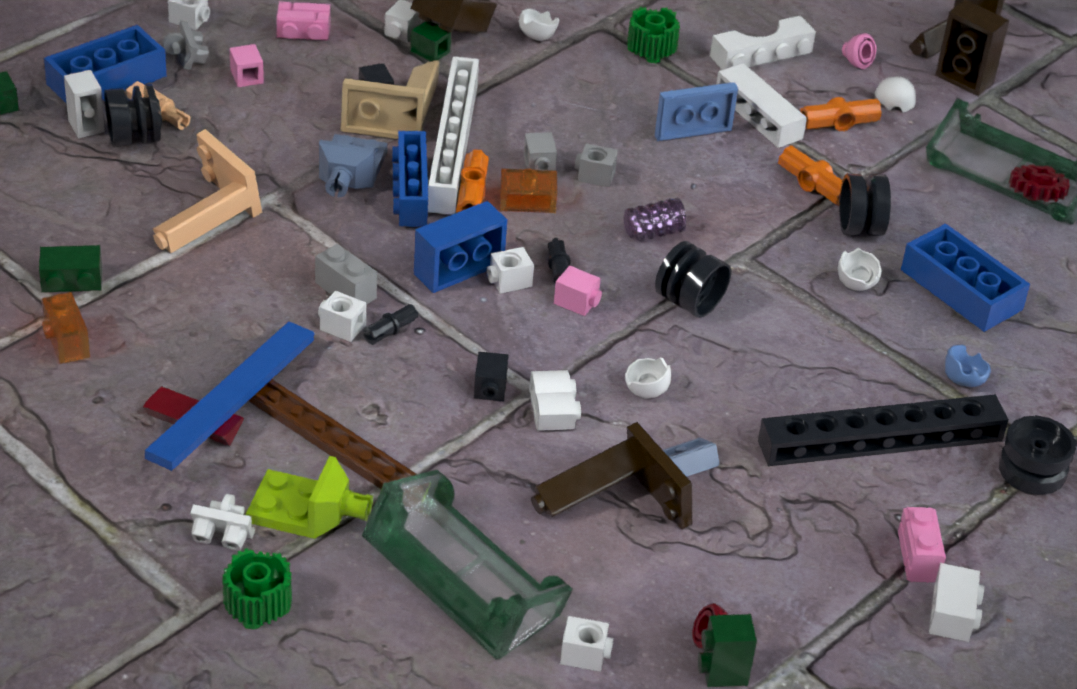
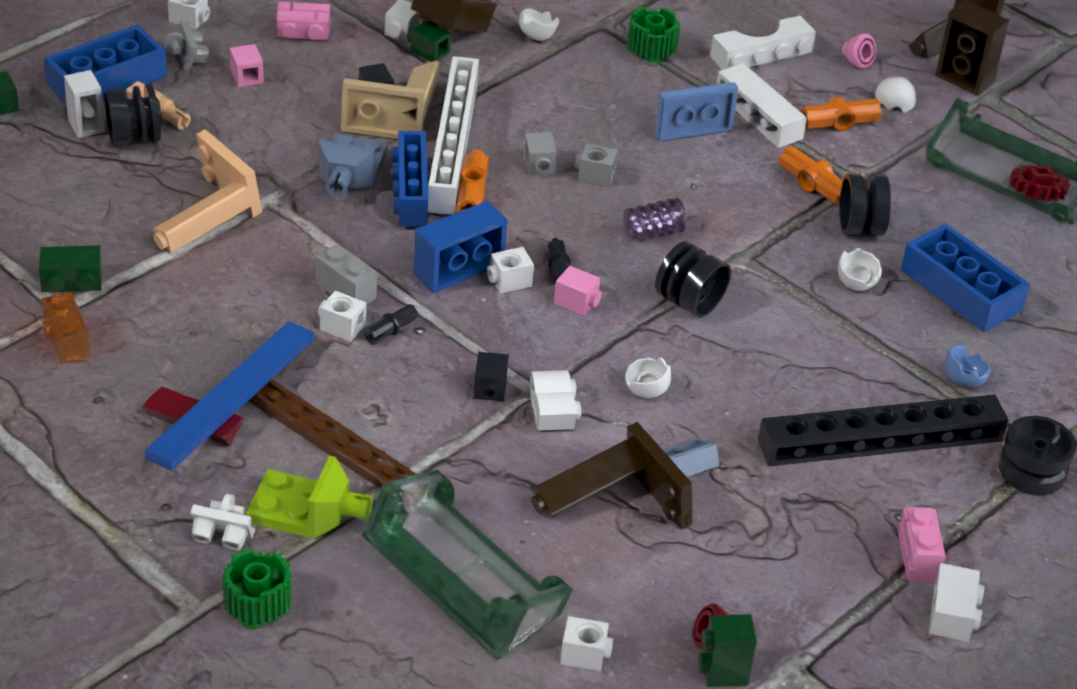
(528, 190): clear orange brick -> none

